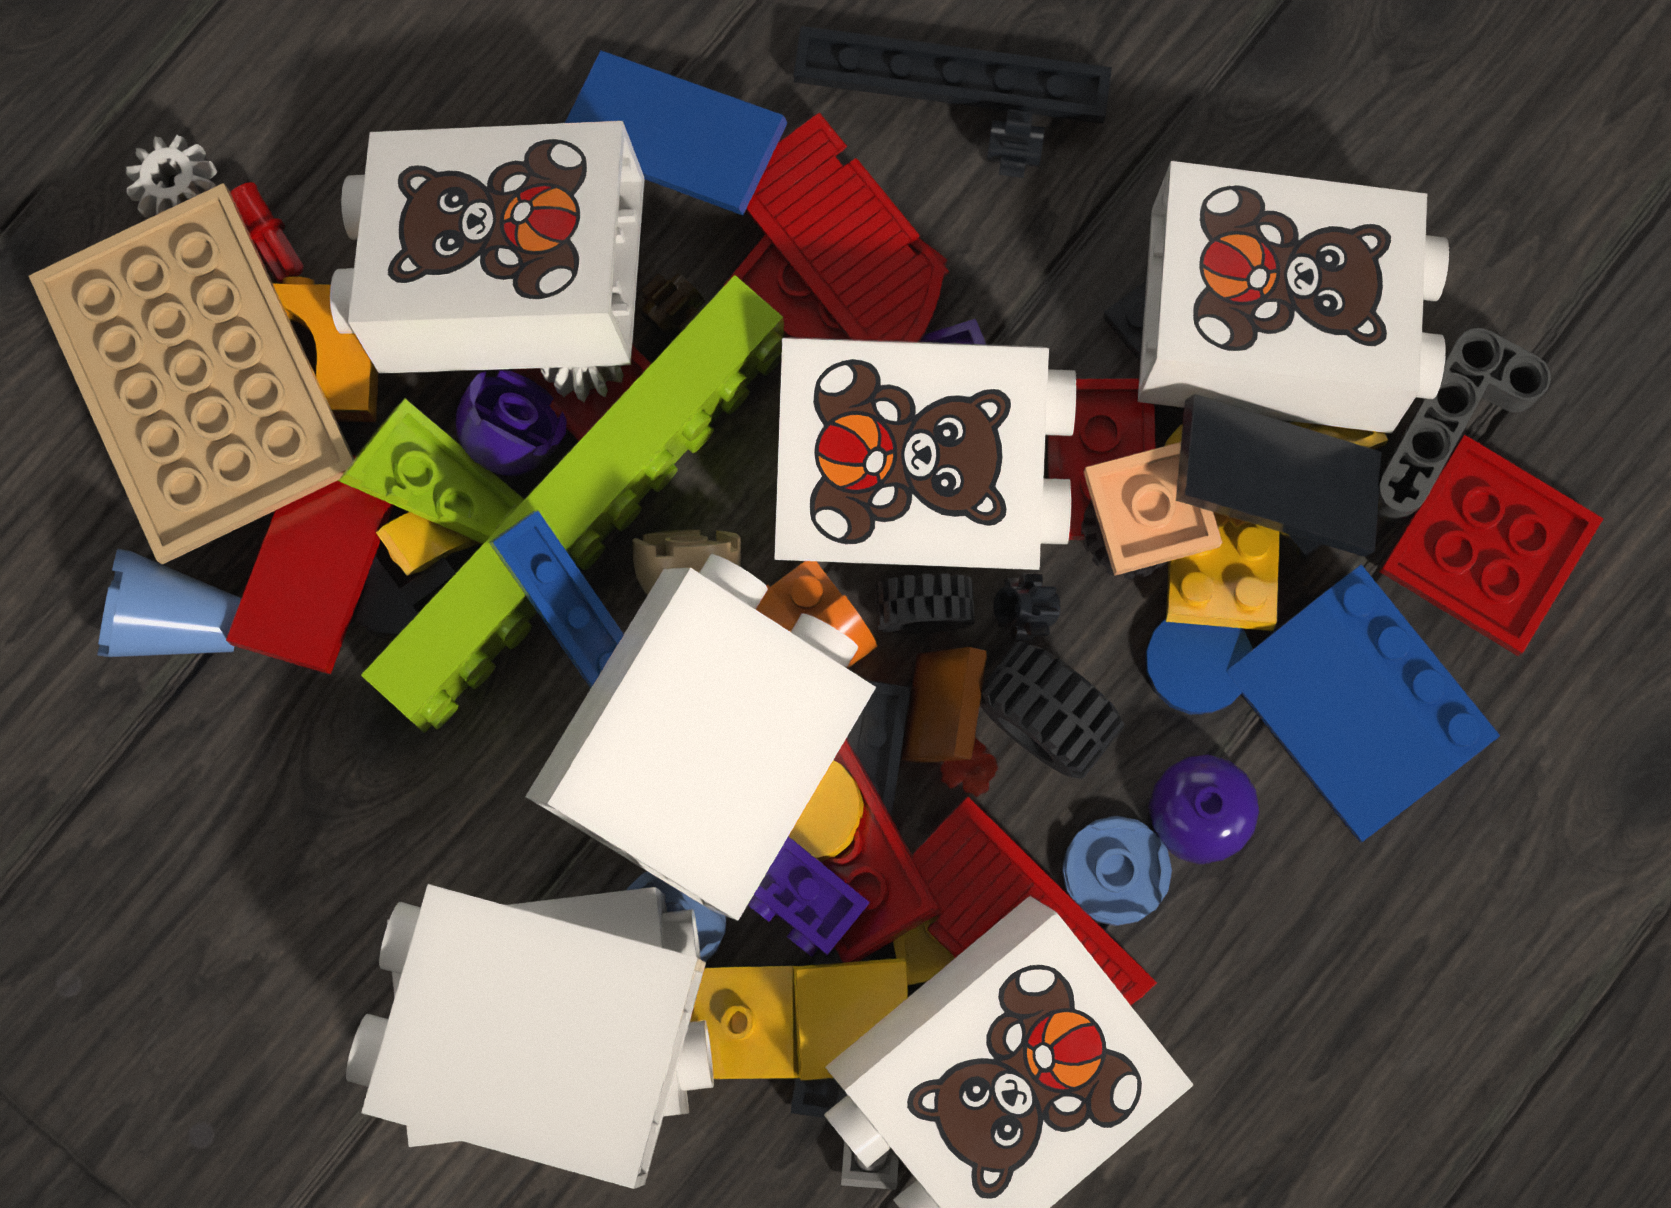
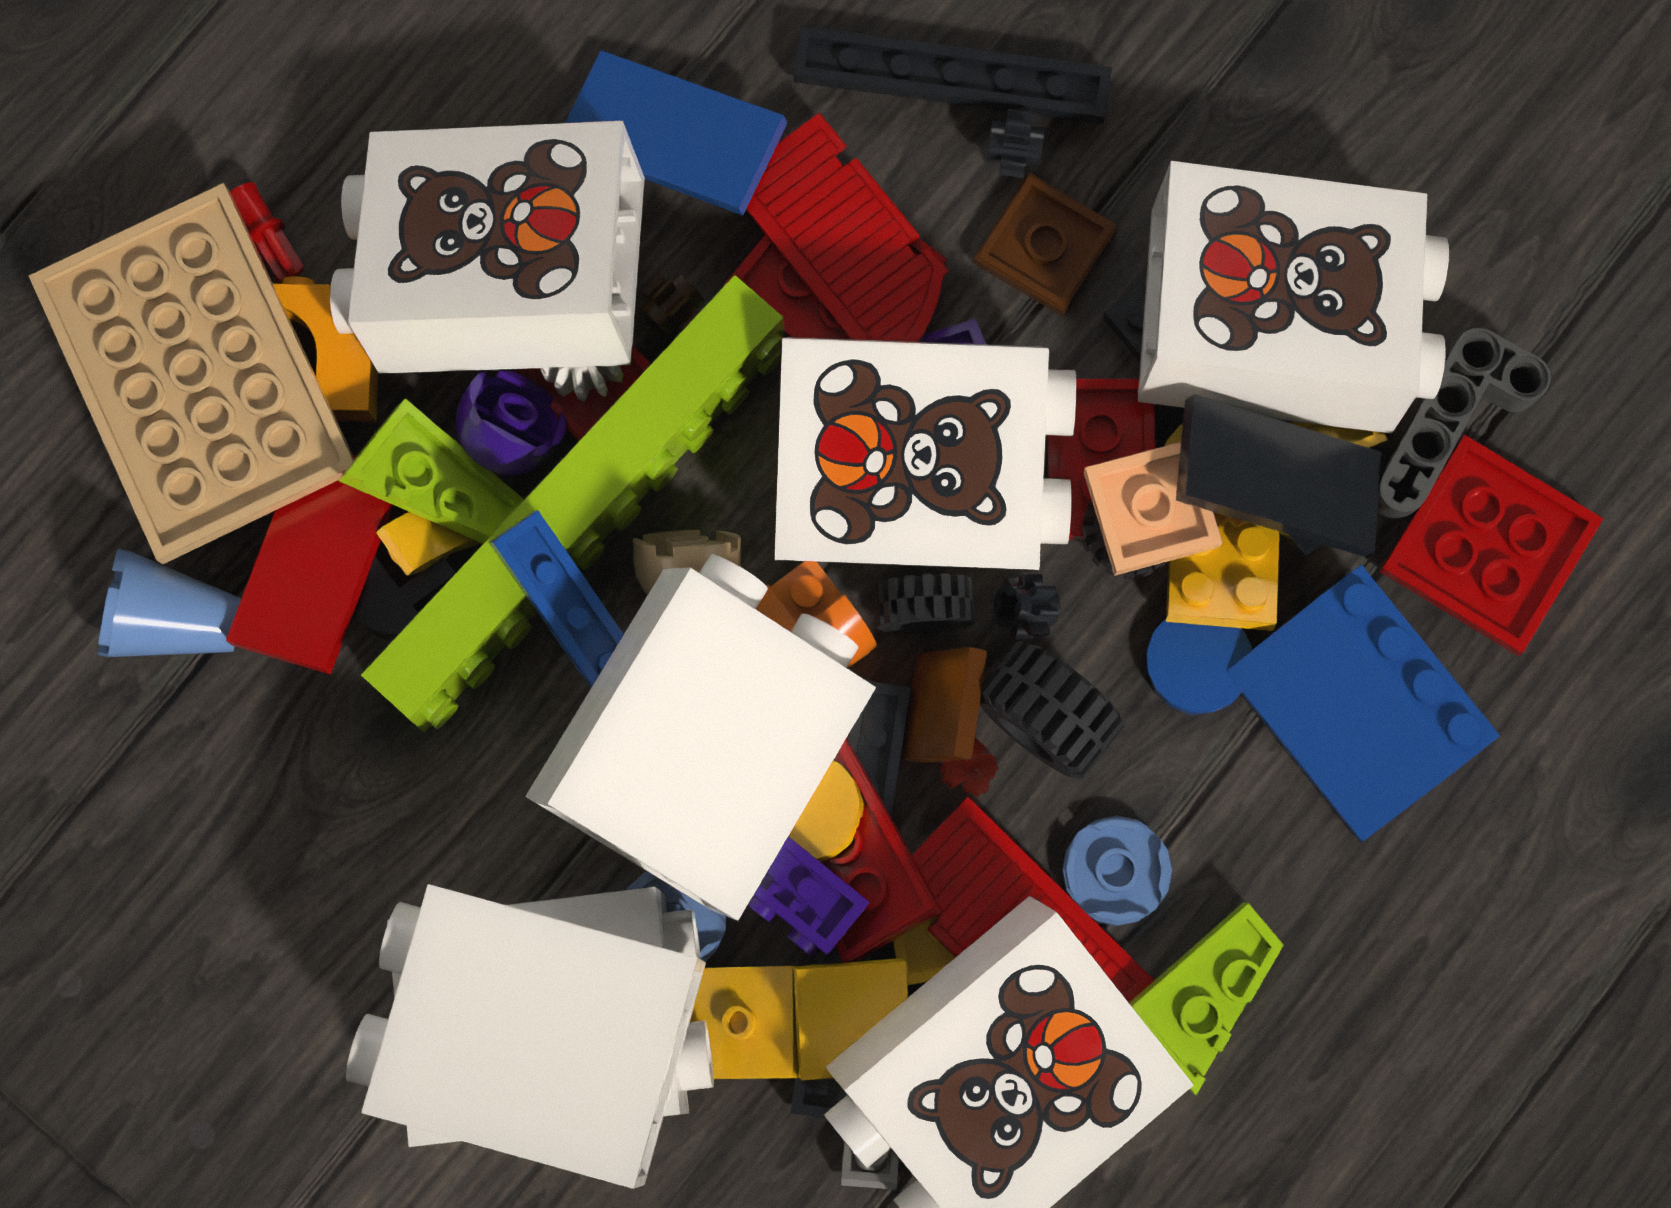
(152, 175): white gear -> none
(1045, 244): none -> reddish brown tile
(1204, 809): dark purple cylinder -> none
(1207, 989): none -> lime wing

